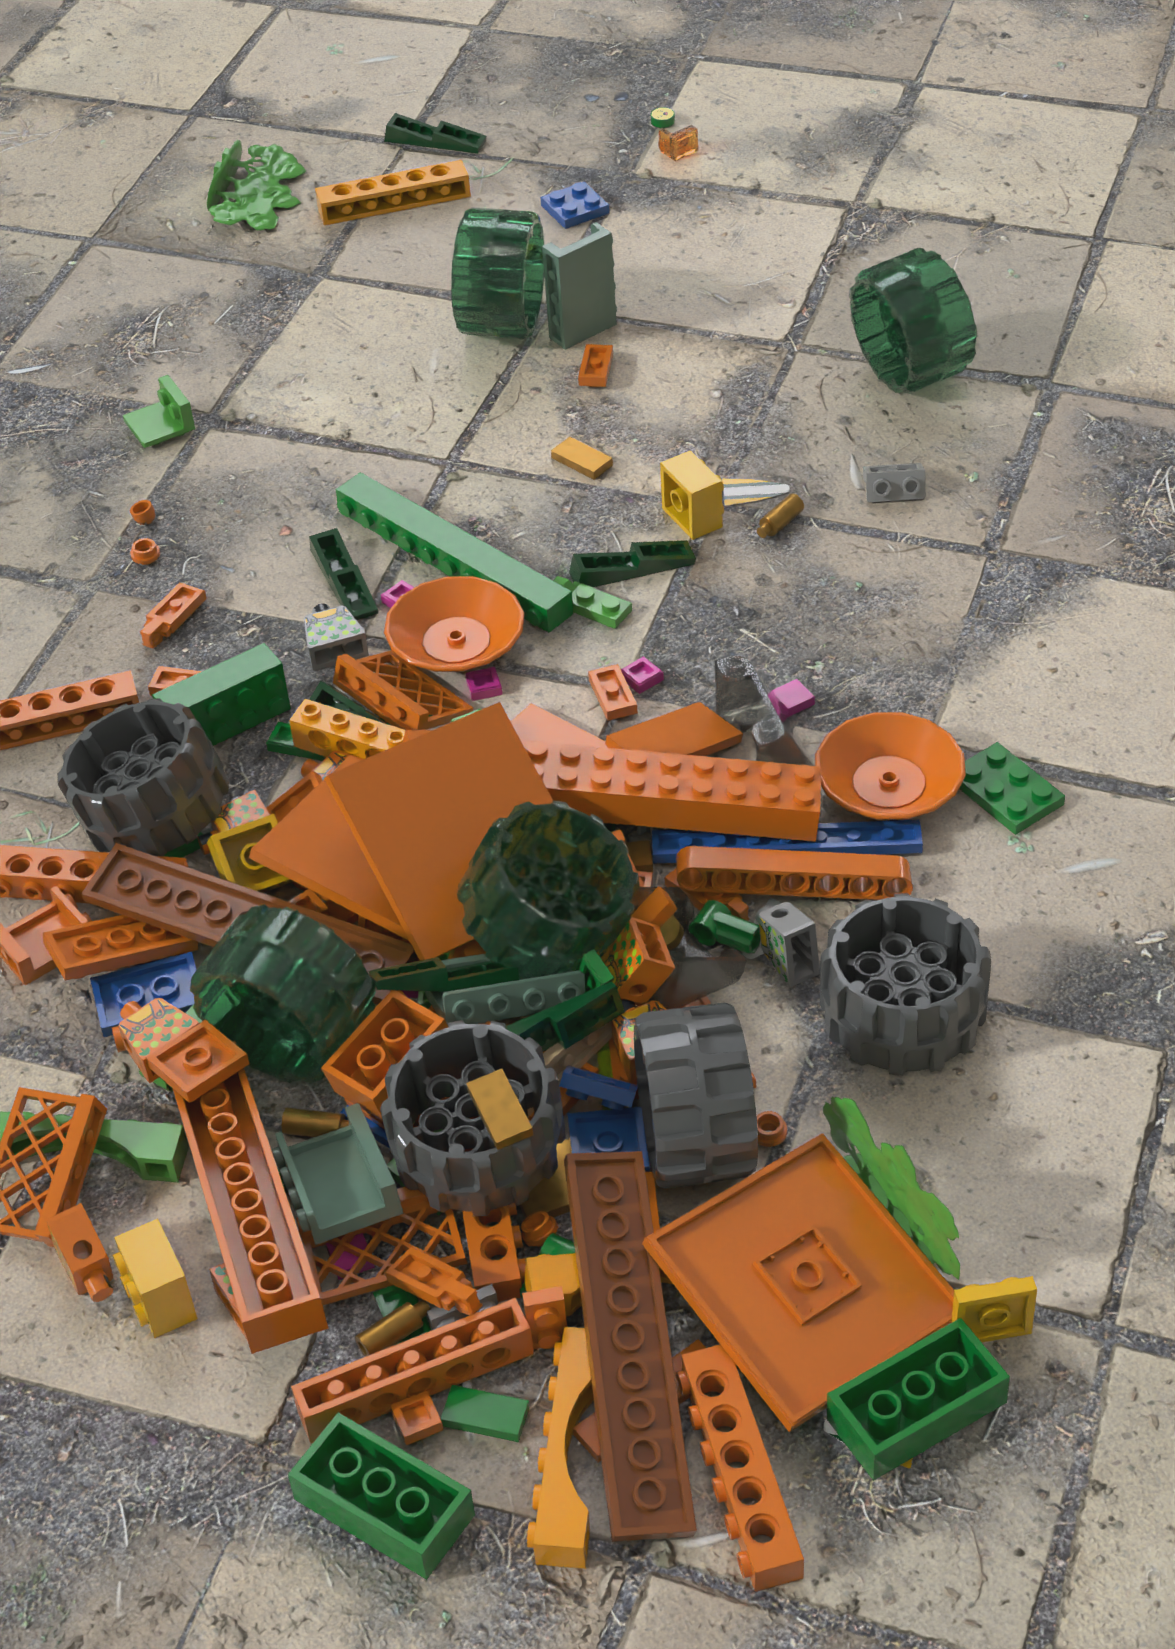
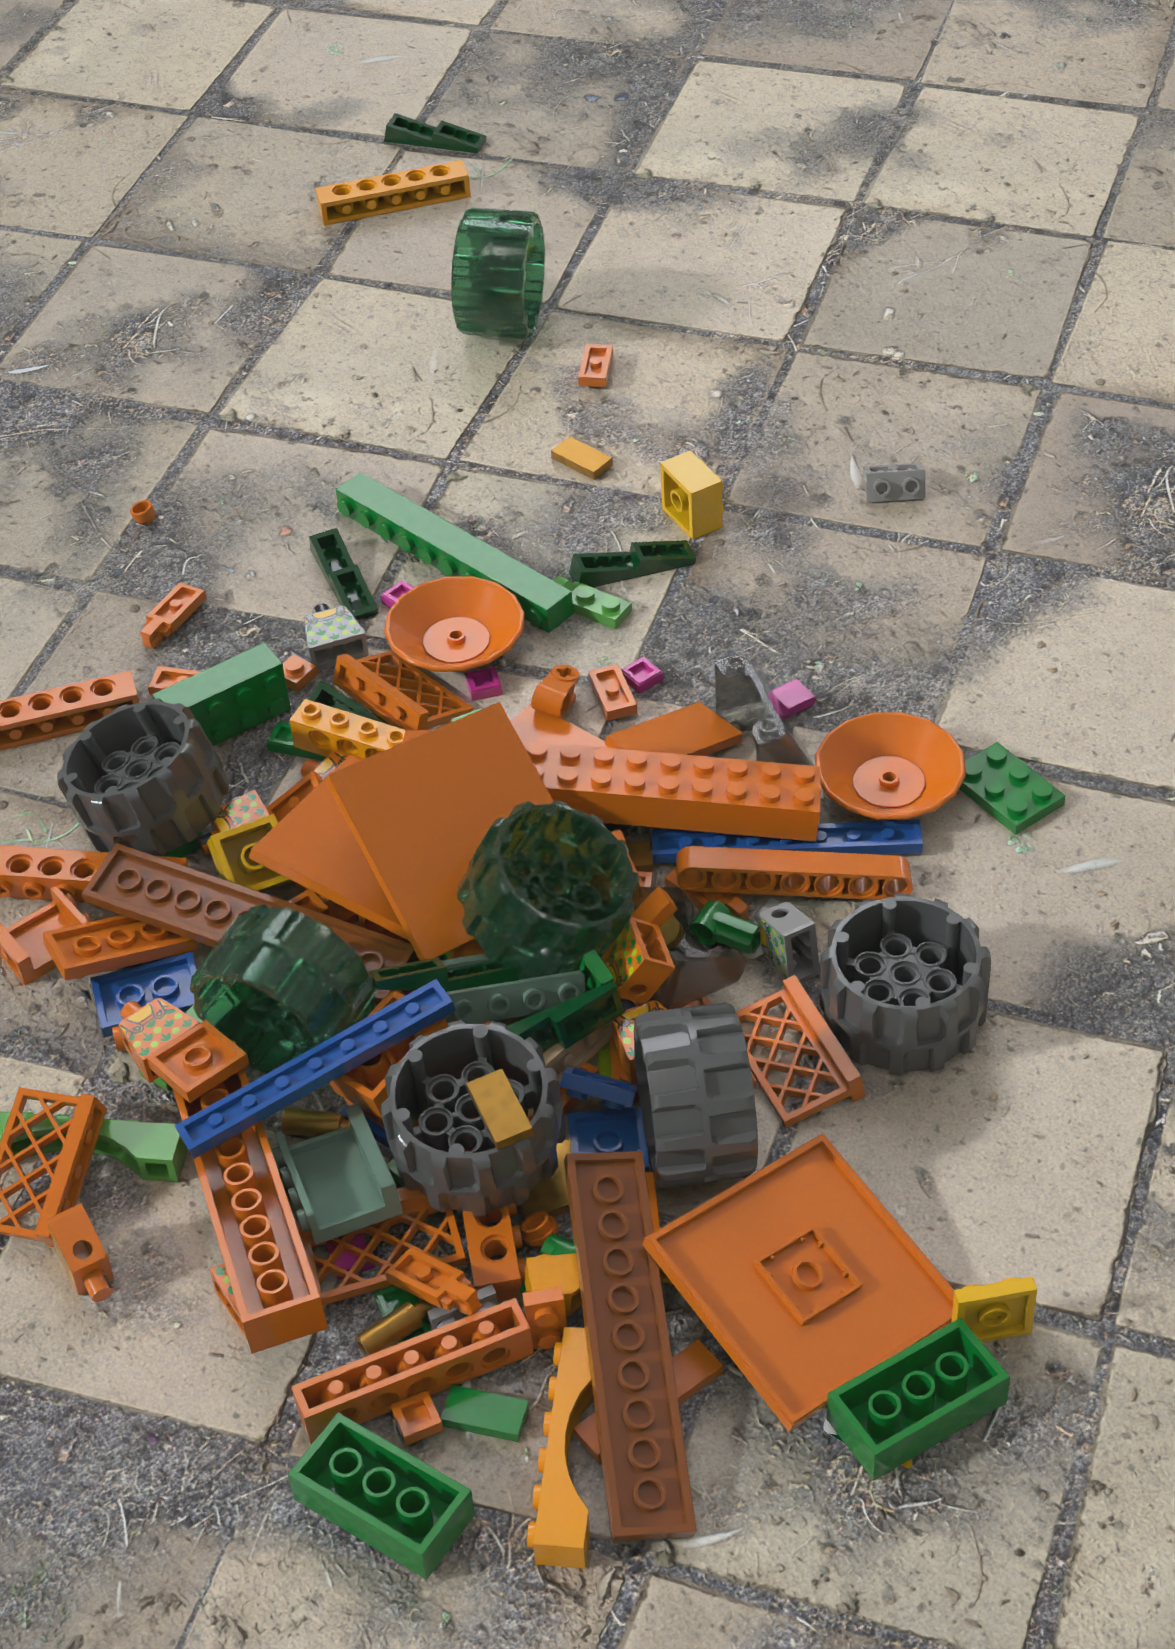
(144, 551): orange plate -> none
(153, 1279): yellow brick -> none
(163, 419): bright green bracket -> none
(258, 191): bright green plant -> none
(298, 672): none -> orange plate
(314, 1068): none -> blue plate
(556, 691): none -> orange piece
(574, 205): blue plate -> none
(580, 287): sand green panel -> none
(662, 117): tile -> none
(679, 143): clear orange bracket -> none
(750, 490): sticker -> none
(774, 1122): orange plate -> none
(780, 515): pearl gold cylinder -> none
(781, 1557): orange brick -> none
(822, 1044): none -> orange fence
(894, 1182): bright green plant -> none
(913, 320): clear green wheel -> none

